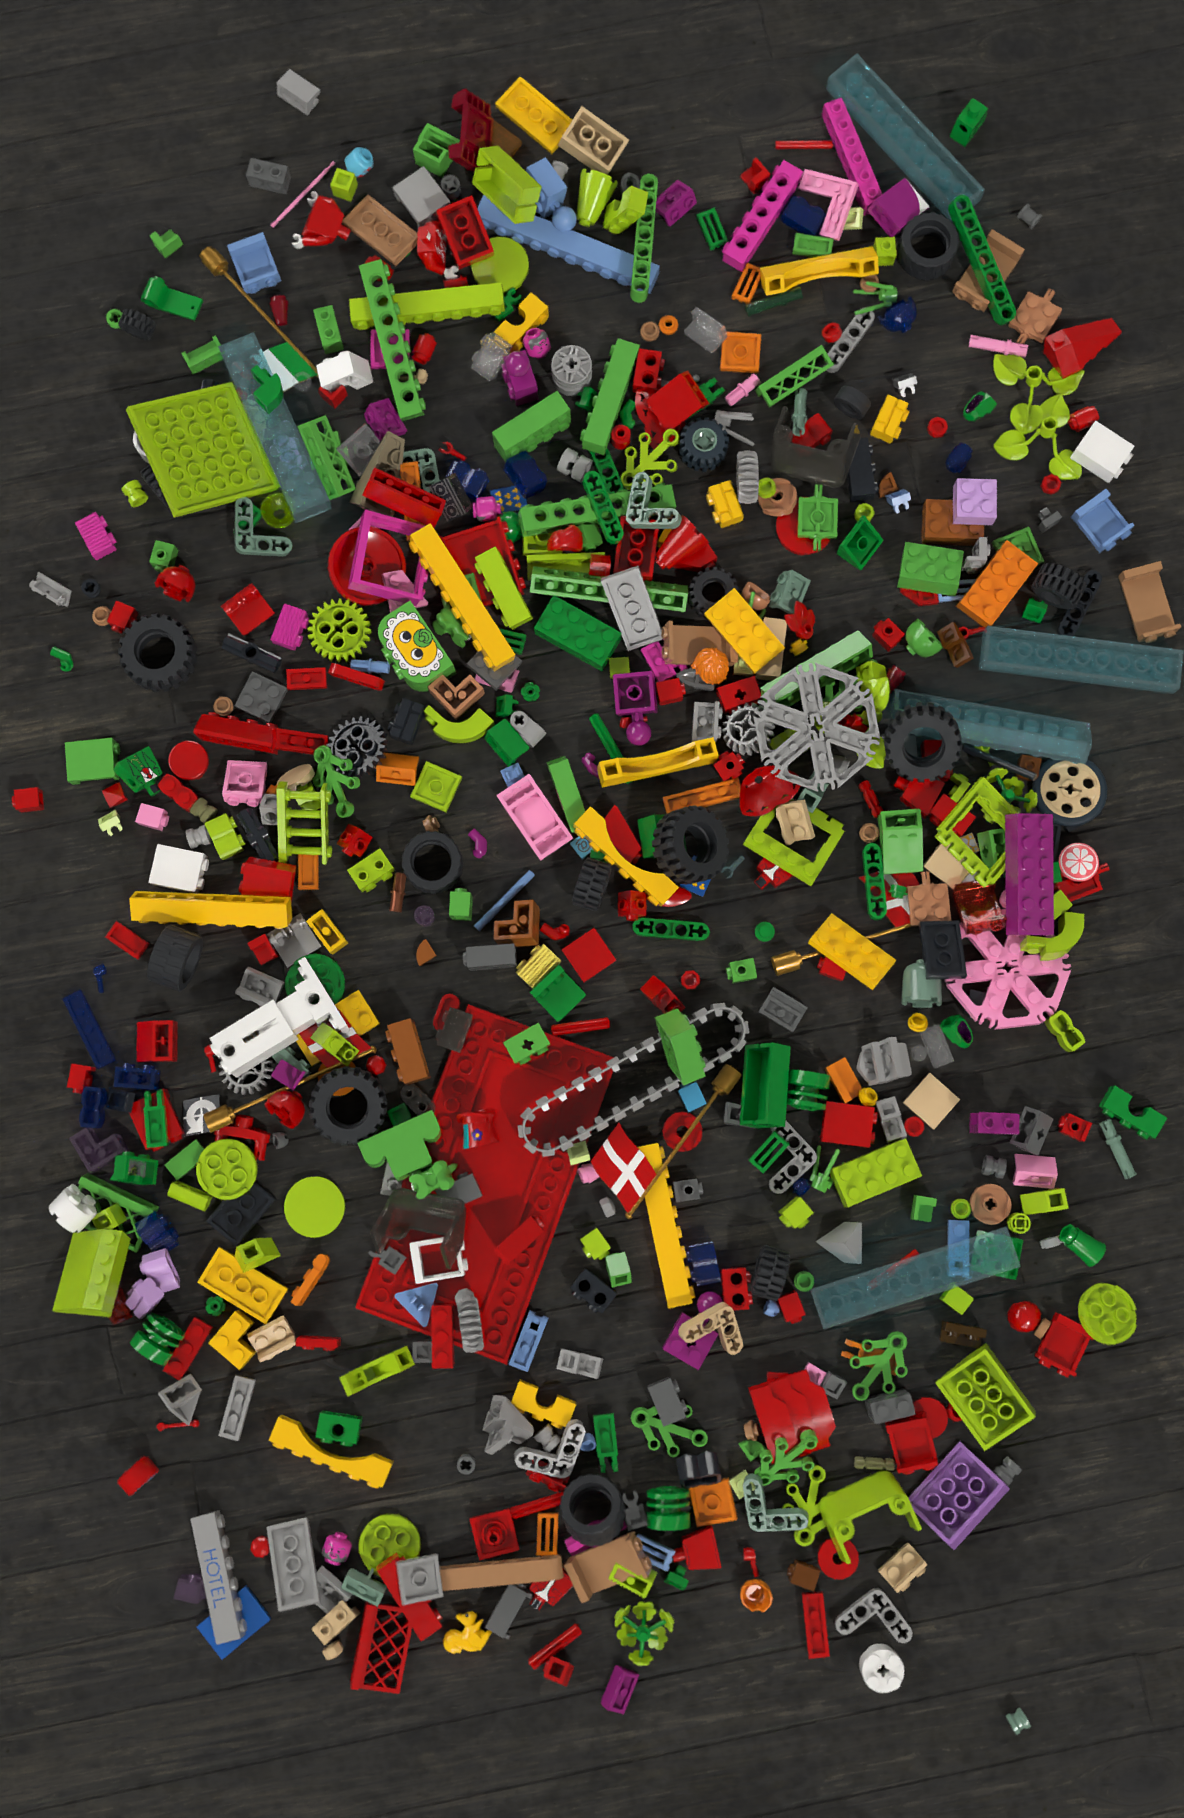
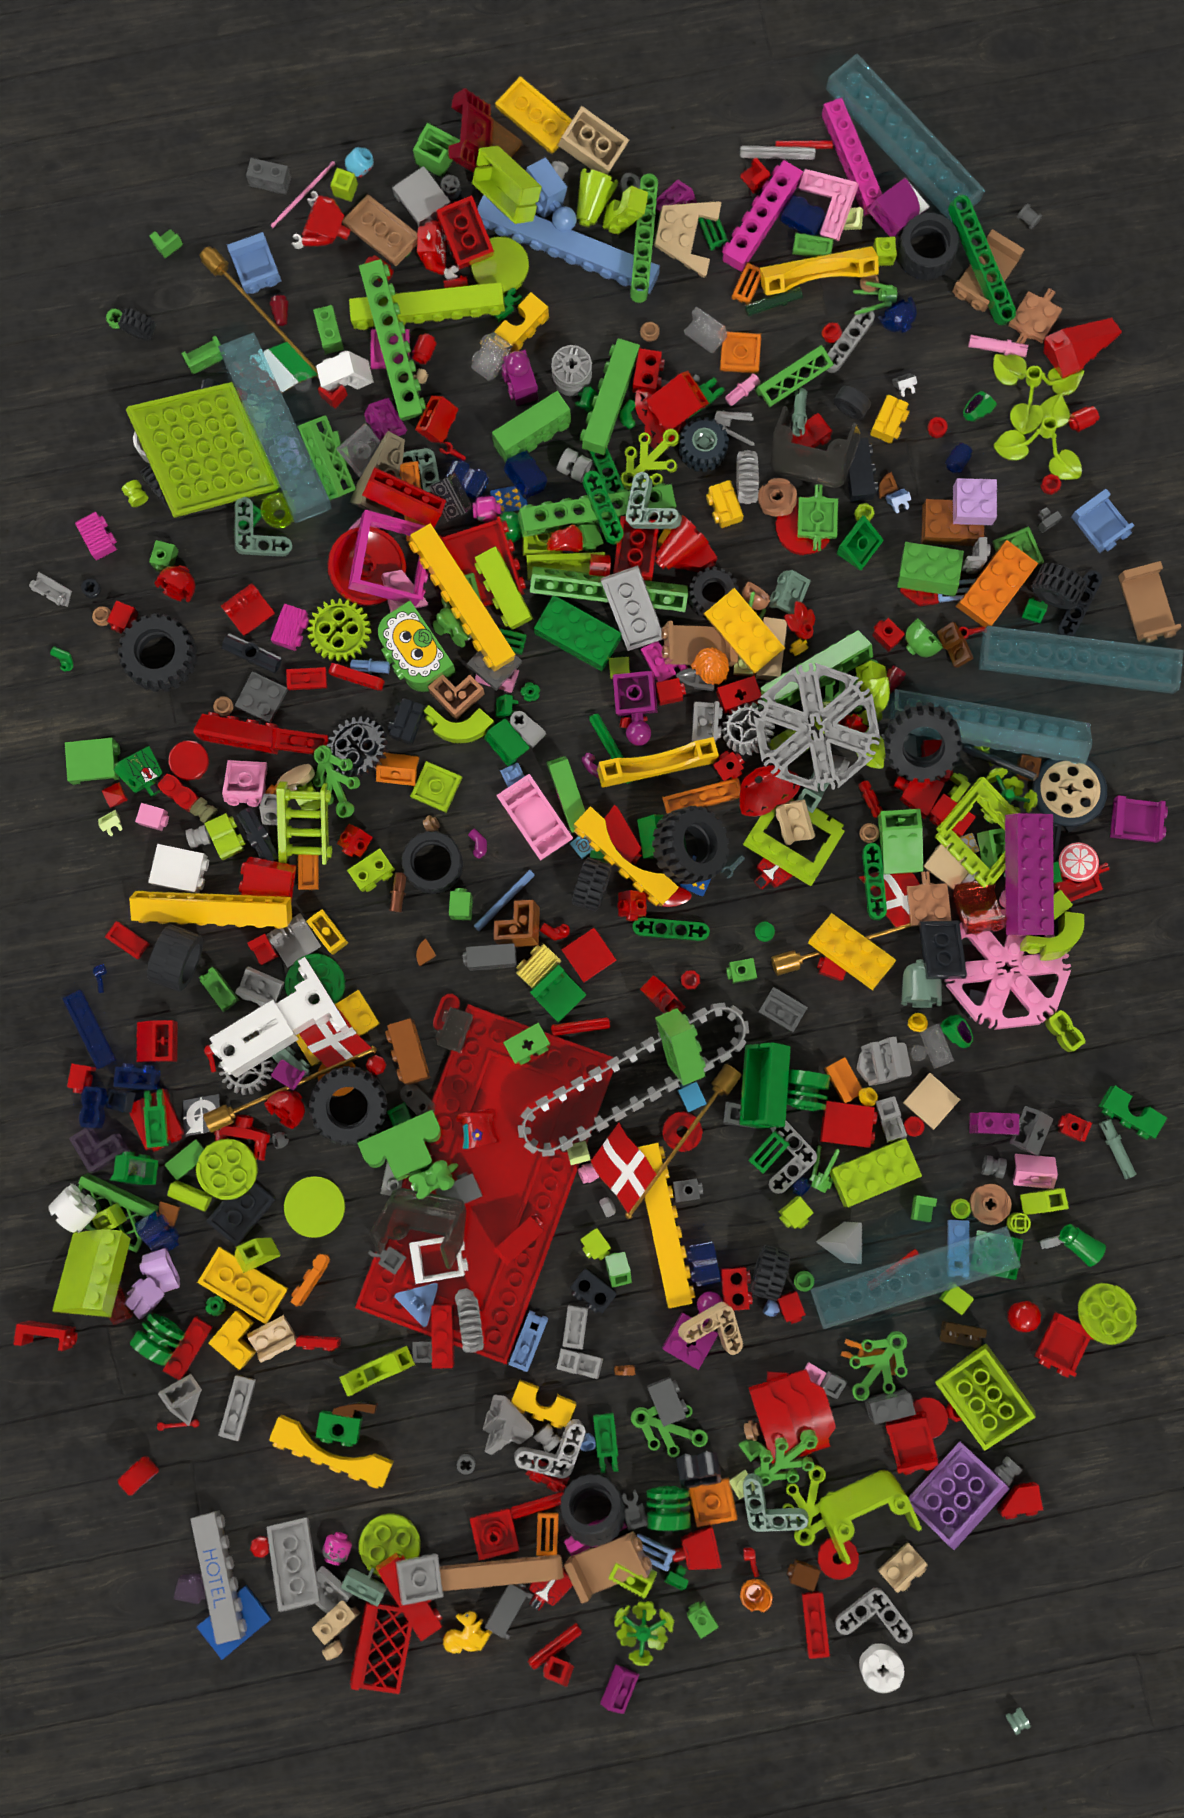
(26, 1330): none -> red panel
(28, 799): red brick -> none
(163, 298): green door -> none
(170, 1212): none -> dark orange tile
(219, 989): none -> bright green hinge
(270, 392): green brick -> none
(297, 91): light grey hinge -> none
(334, 1044): lime slope -> none
(349, 1409): none -> reddish brown slope
(421, 914): clear purple wheel -> none
(437, 419): none -> red brick
(536, 343): dark pink head -> none
(575, 1327): none -> light grey plate
(620, 437): red brick -> none
(624, 1370): none -> dark orange tile
(665, 329): orange plate -> none
(677, 232): none -> tan wing
(702, 1619): none -> bright green brick
(766, 488): lime tile -> none
(777, 152): none -> light grey axle
(874, 1463): olive axle -> none
(898, 891): green plate -> none
(972, 118): green torso -> none
(1021, 1499): none -> red slope
(1042, 1328): medium nougat tile -> none
(1103, 452): white brick -> none
(1138, 819): none -> magenta panel

